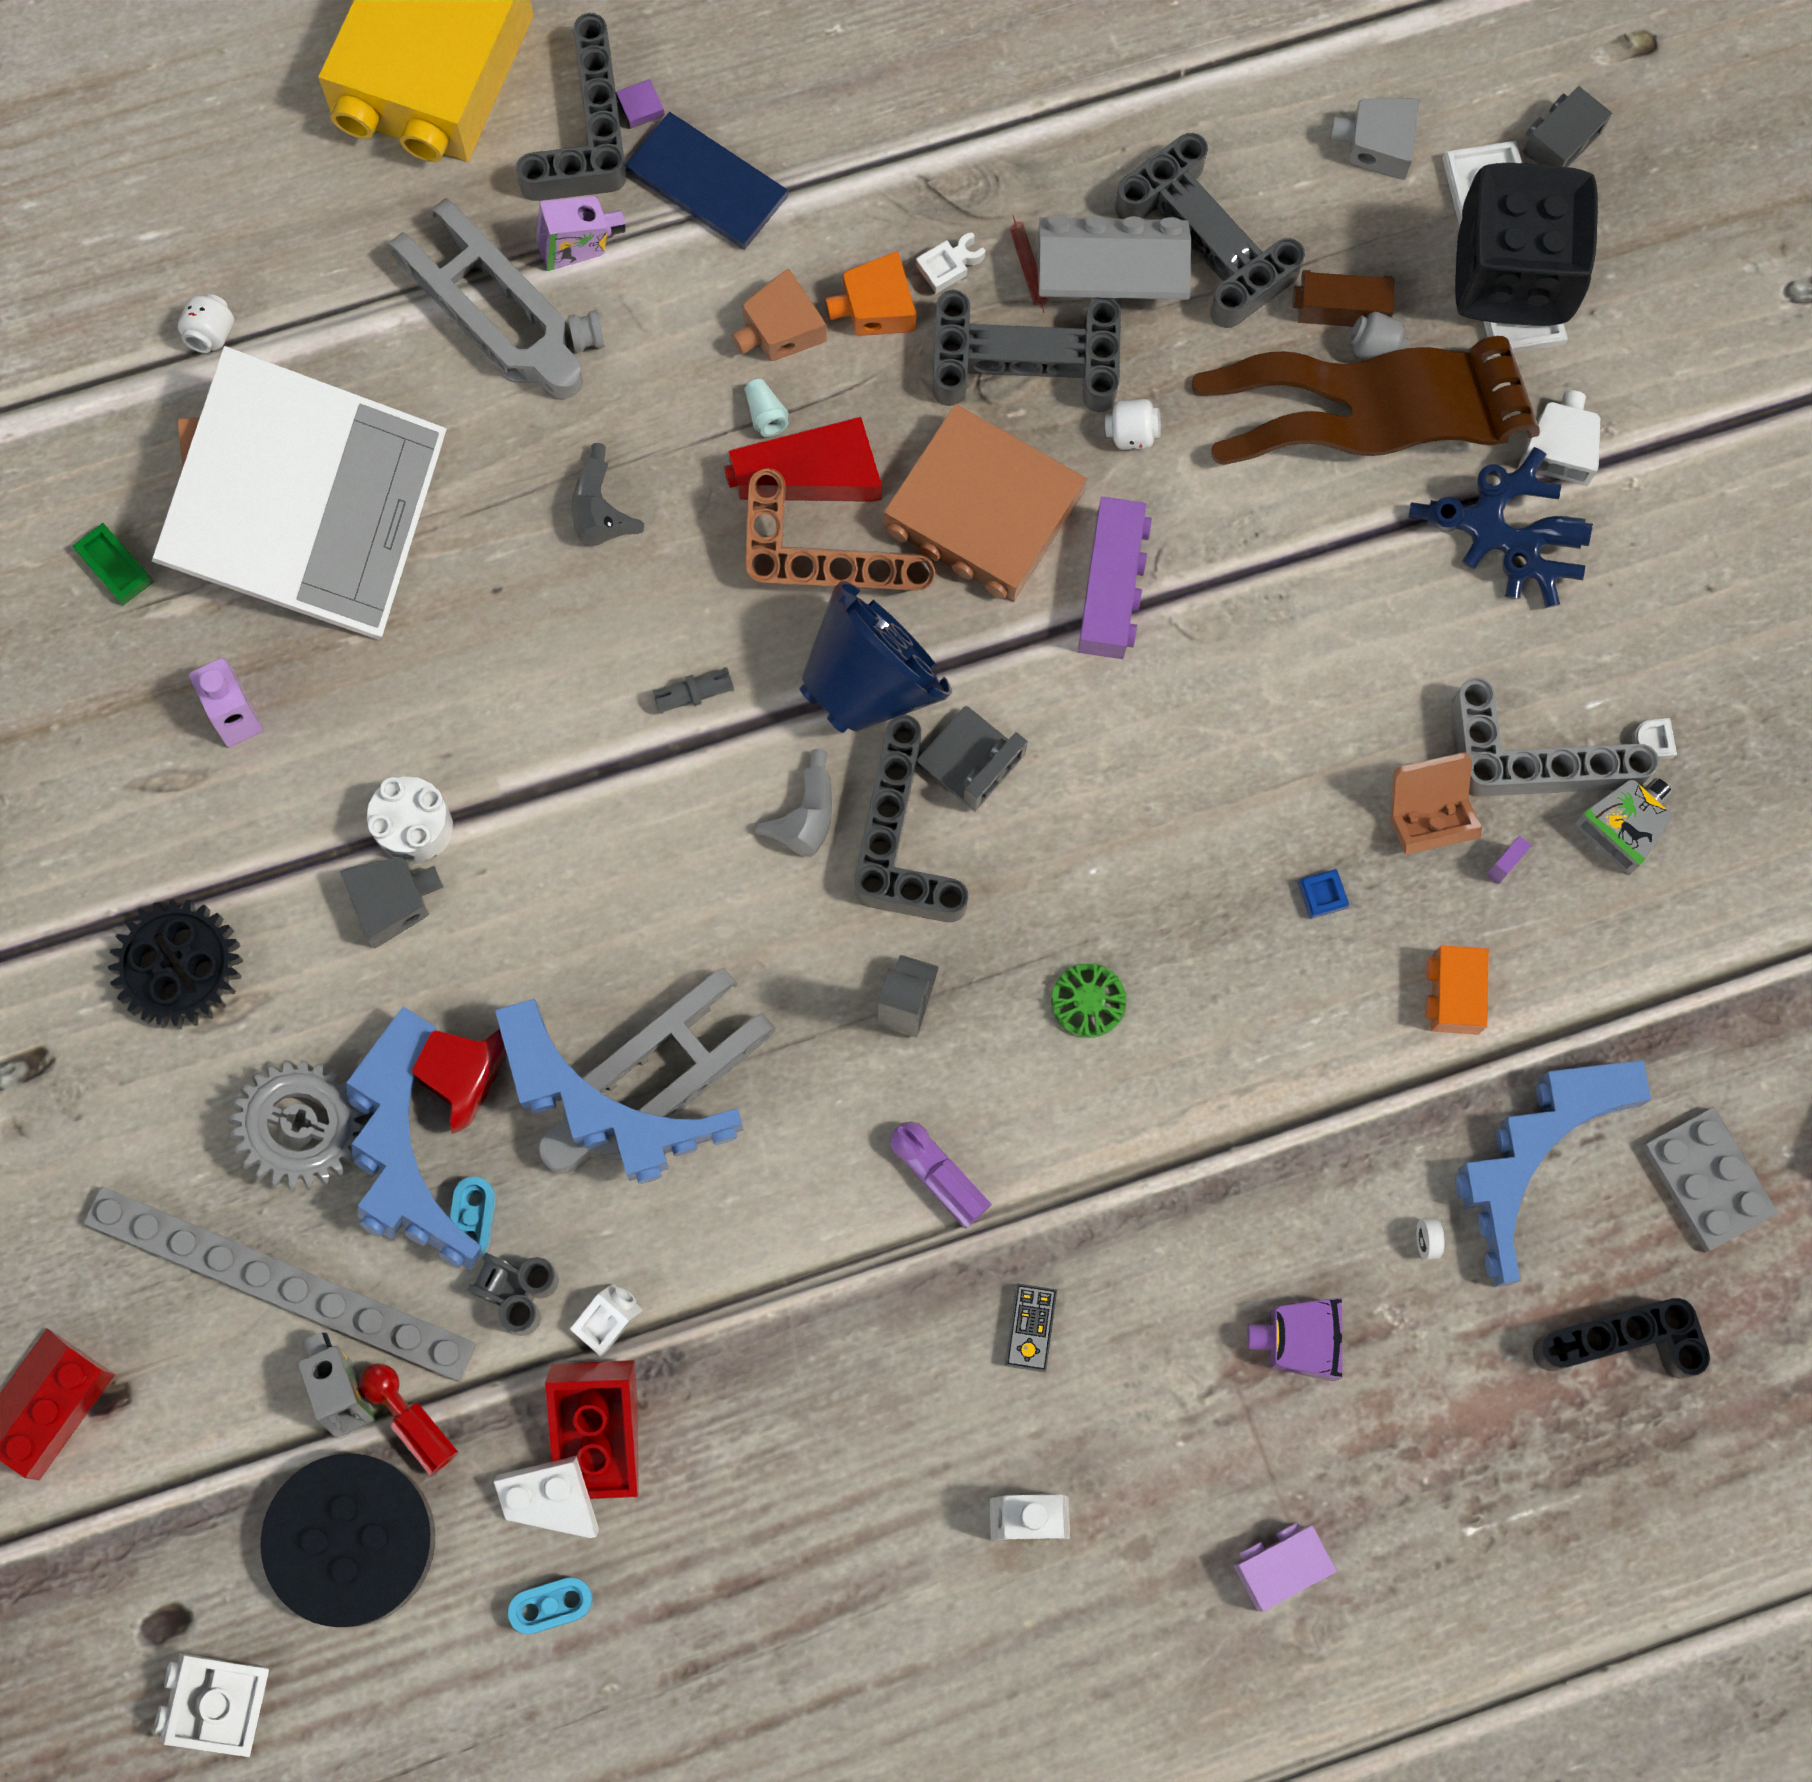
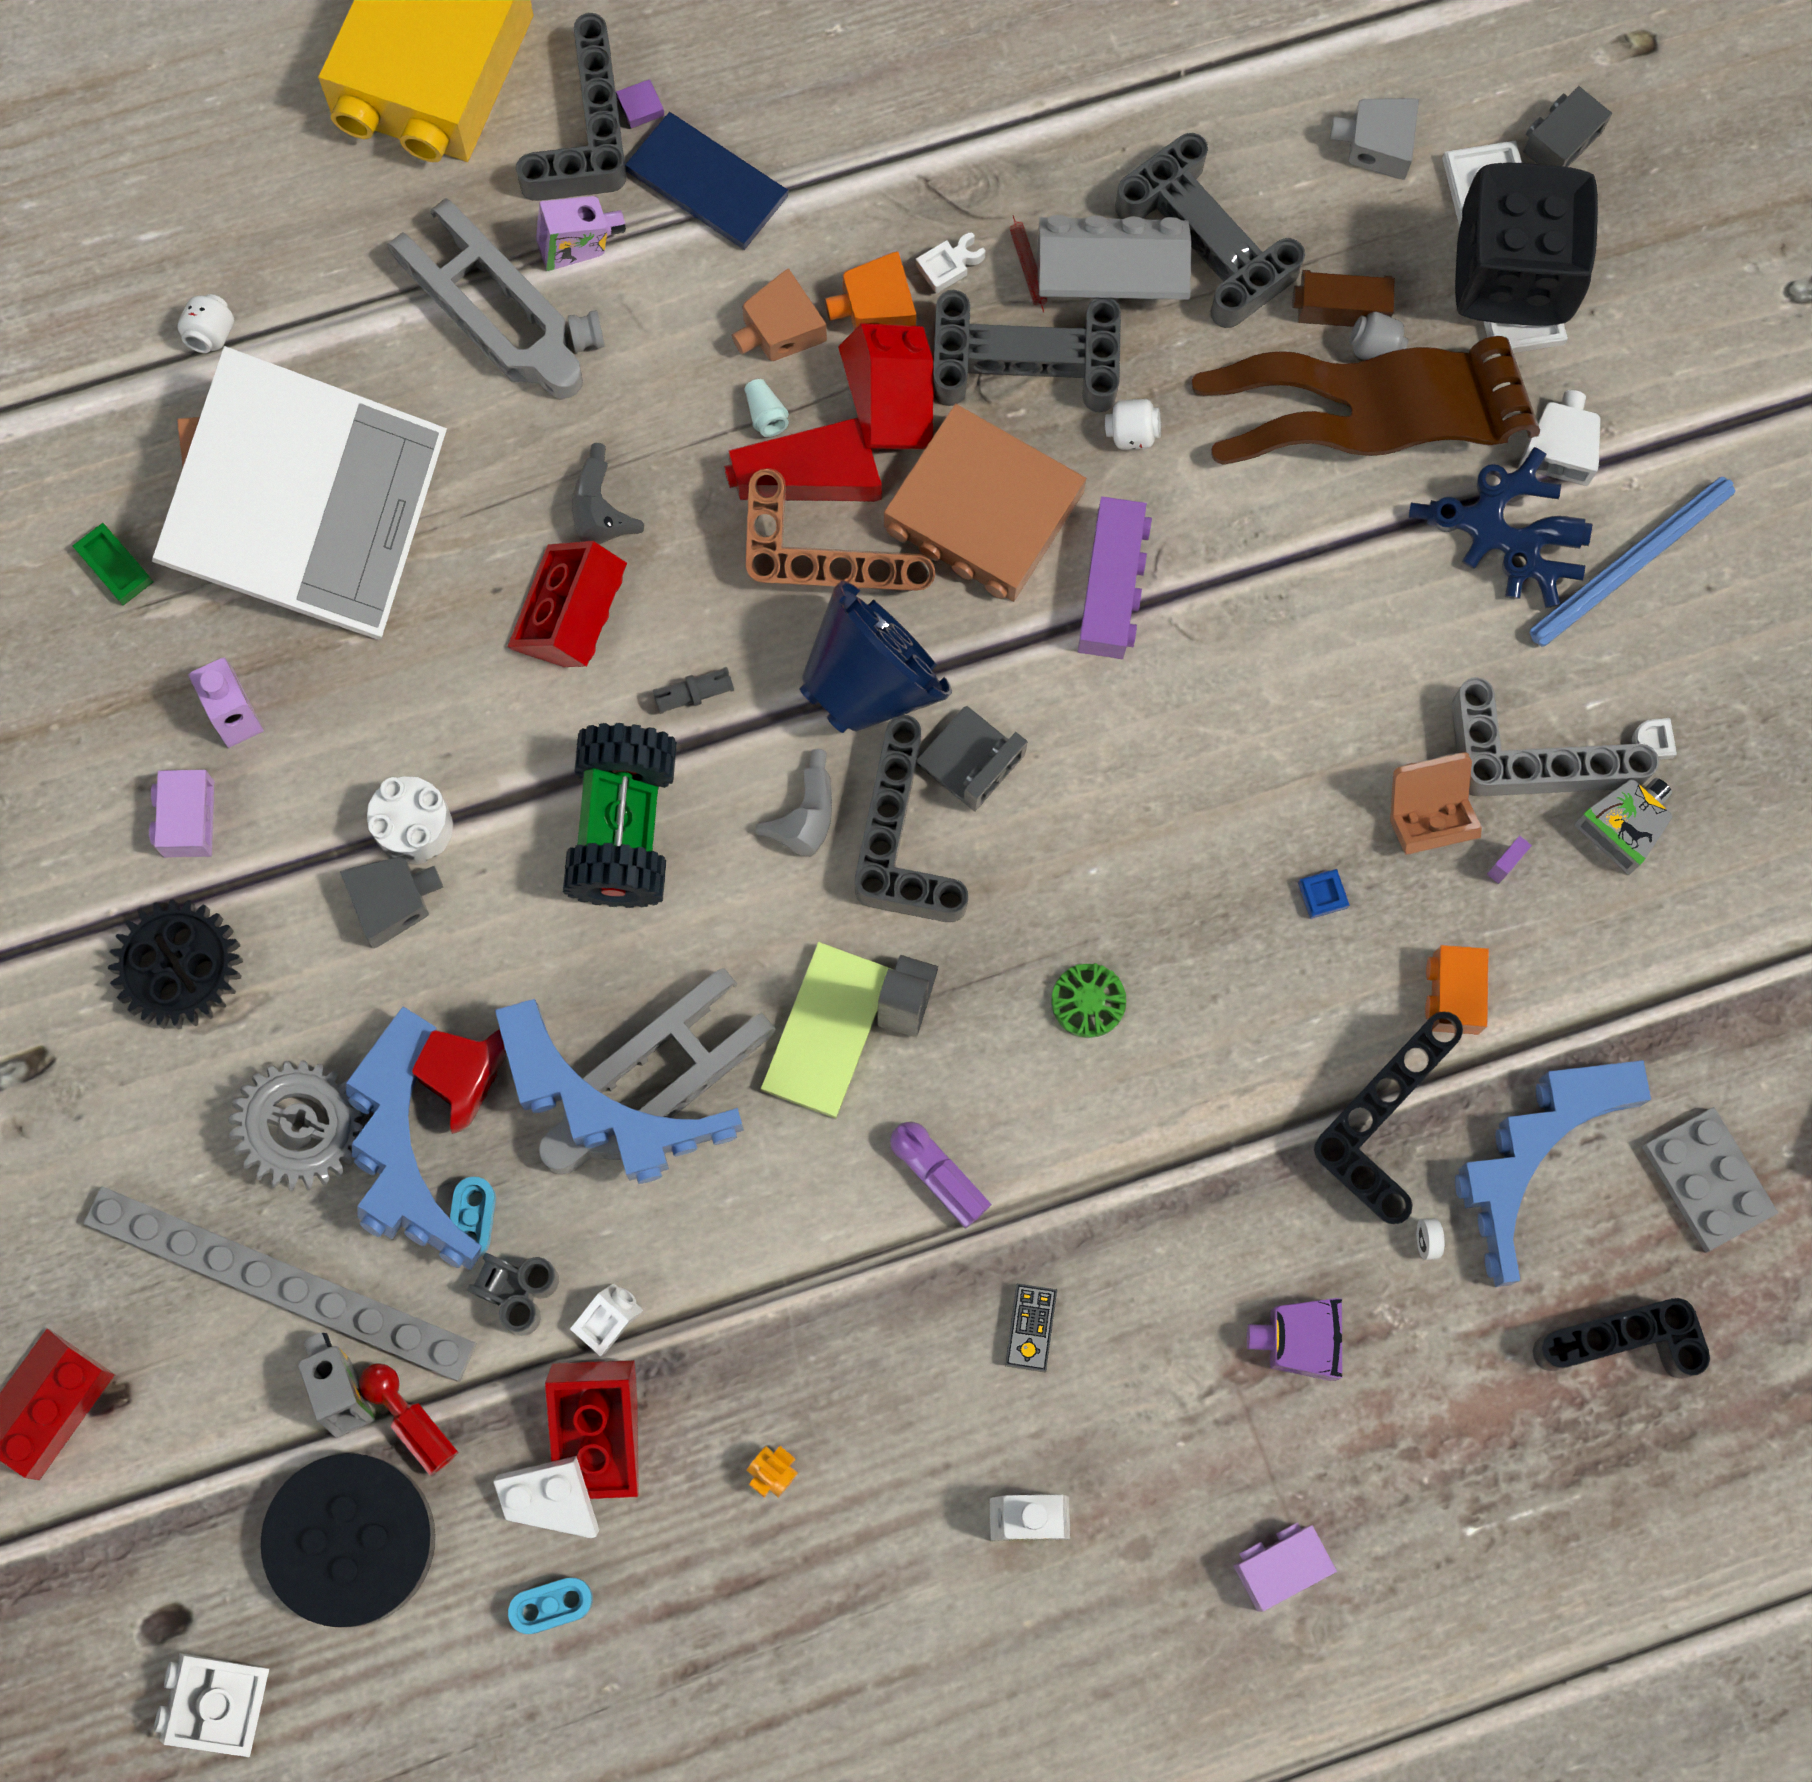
(183, 813): none -> lavender brick
(568, 603): none -> red slope
(618, 815): none -> black plate
(772, 1471): none -> light orange gear
(826, 1031): none -> yellowish green tile
(891, 384): none -> red slope
(1380, 1111): none -> black beam
(1632, 561): none -> medium blue axle

